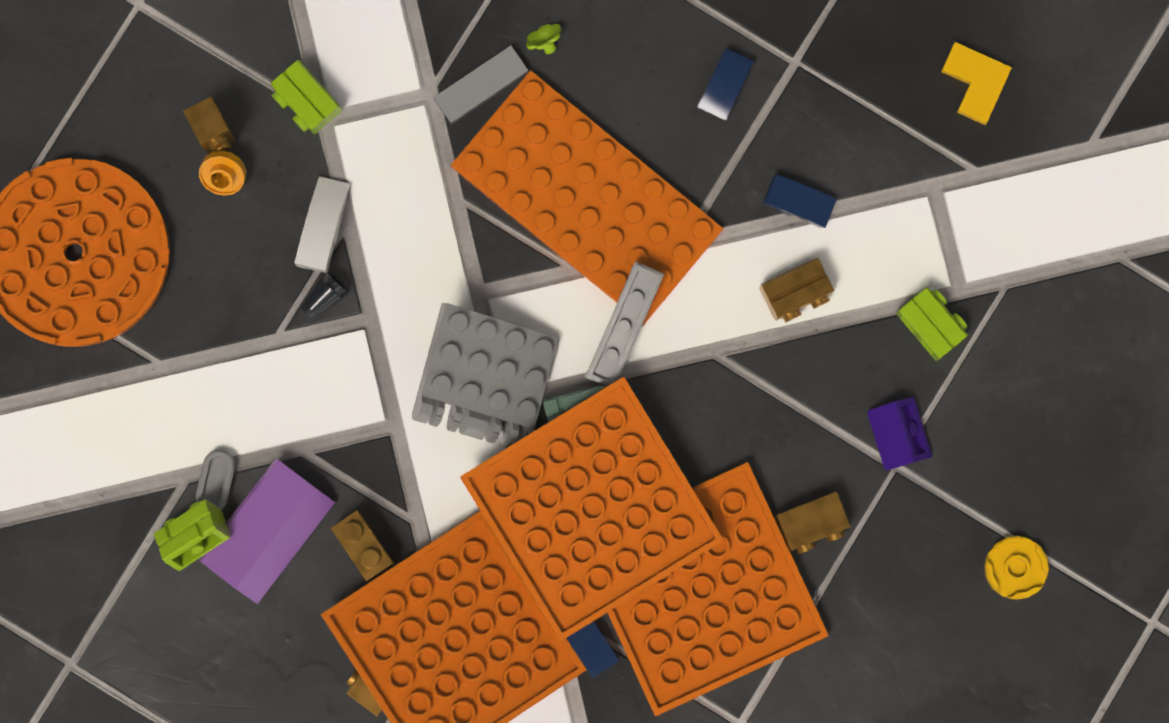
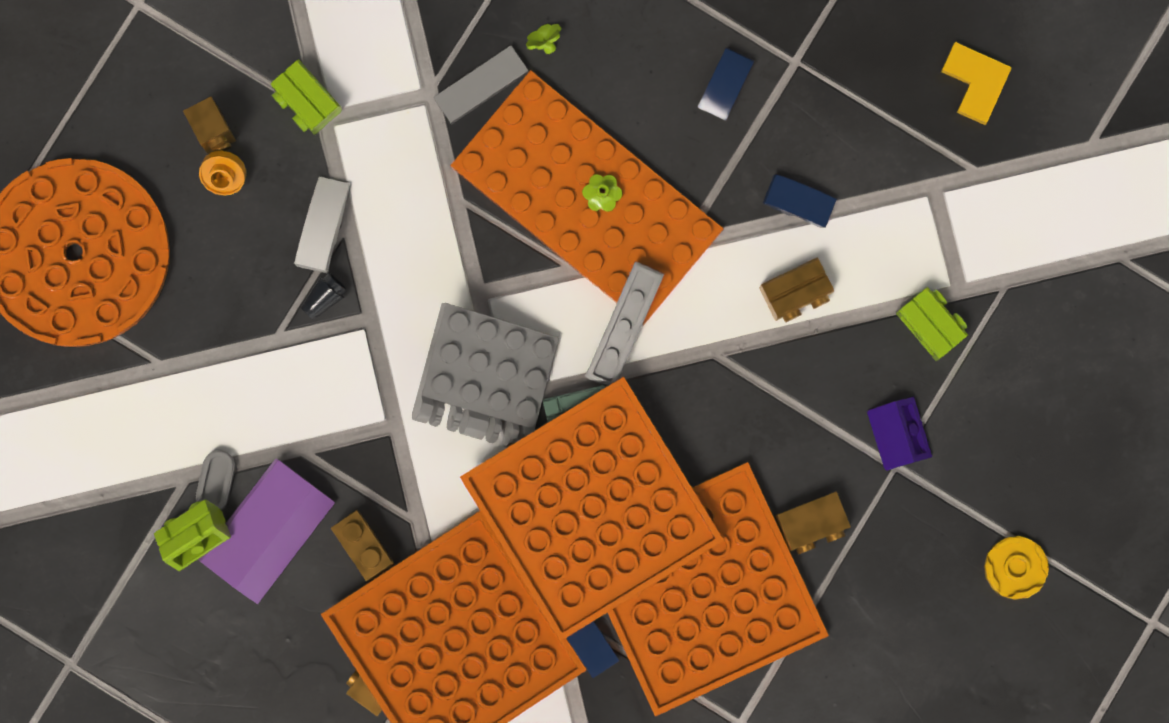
(604, 201): none -> lime plant

